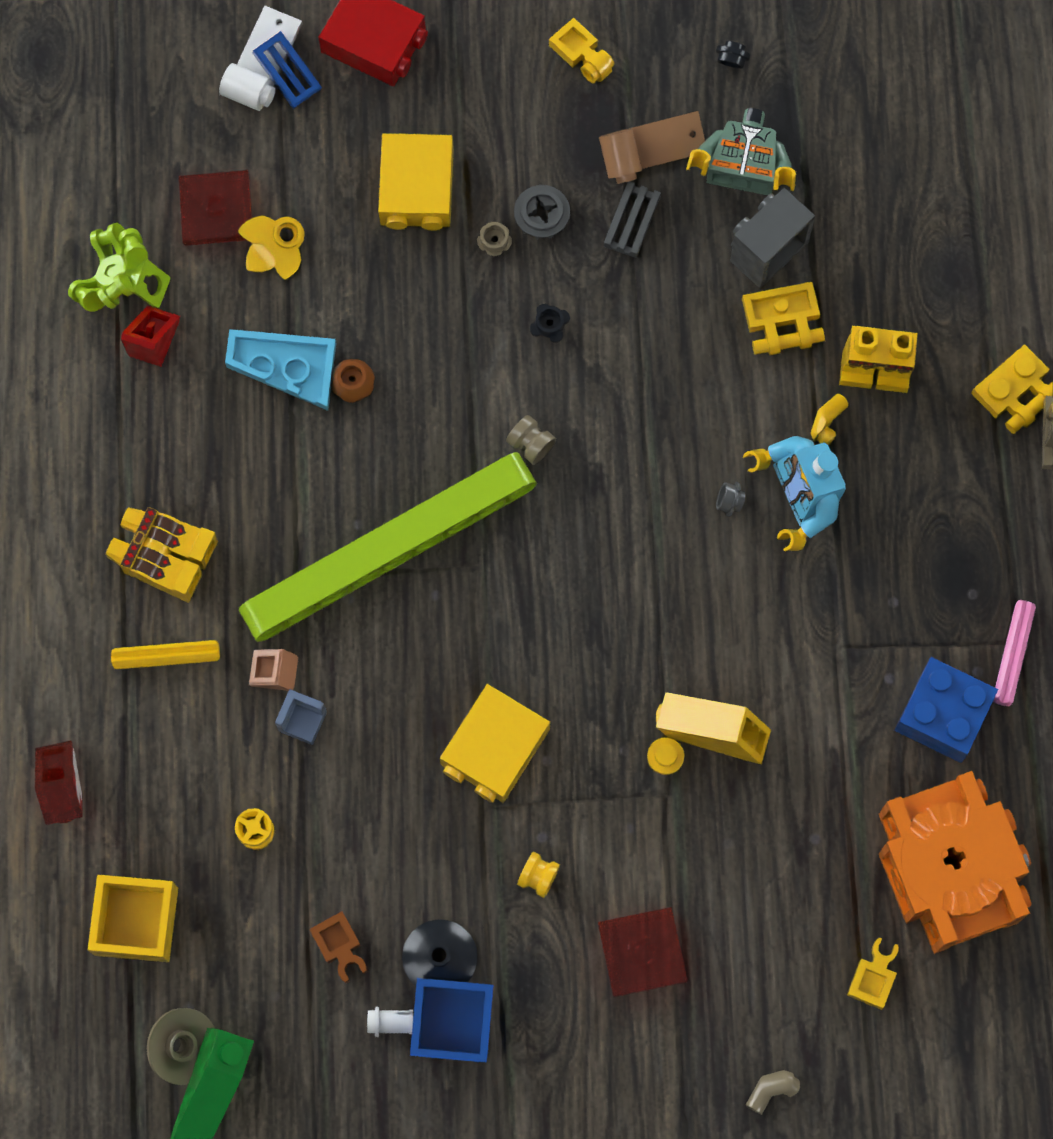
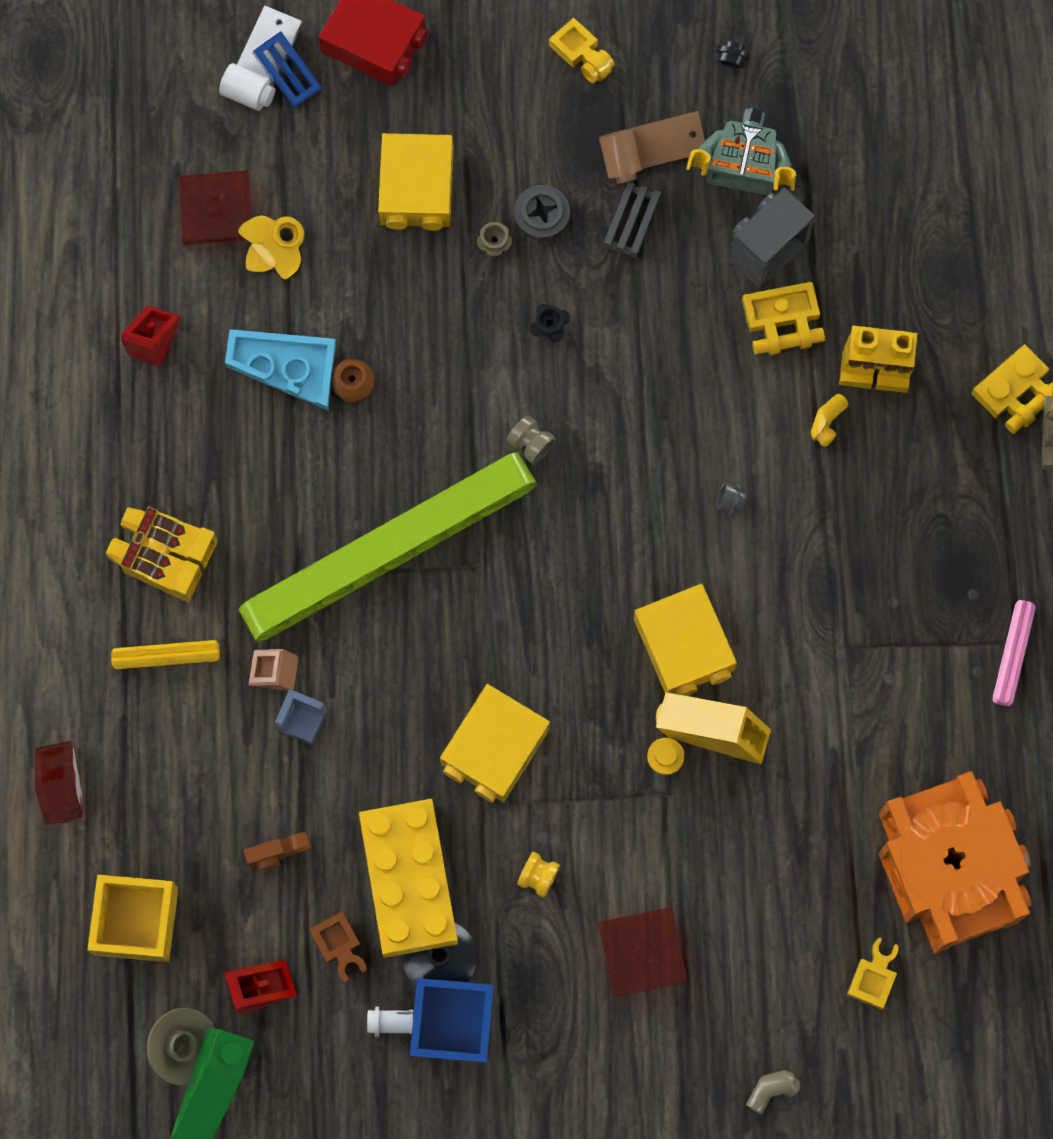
(118, 272): lime piece -> none
(249, 824): yellow wheel -> none
(260, 986): none -> red slope
(267, 855): none -> dark orange plate
(408, 878): none -> yellow plate
(685, 641): none -> yellow brick
(809, 481): medium azure torso -> none
(946, 710): blue piece -> none

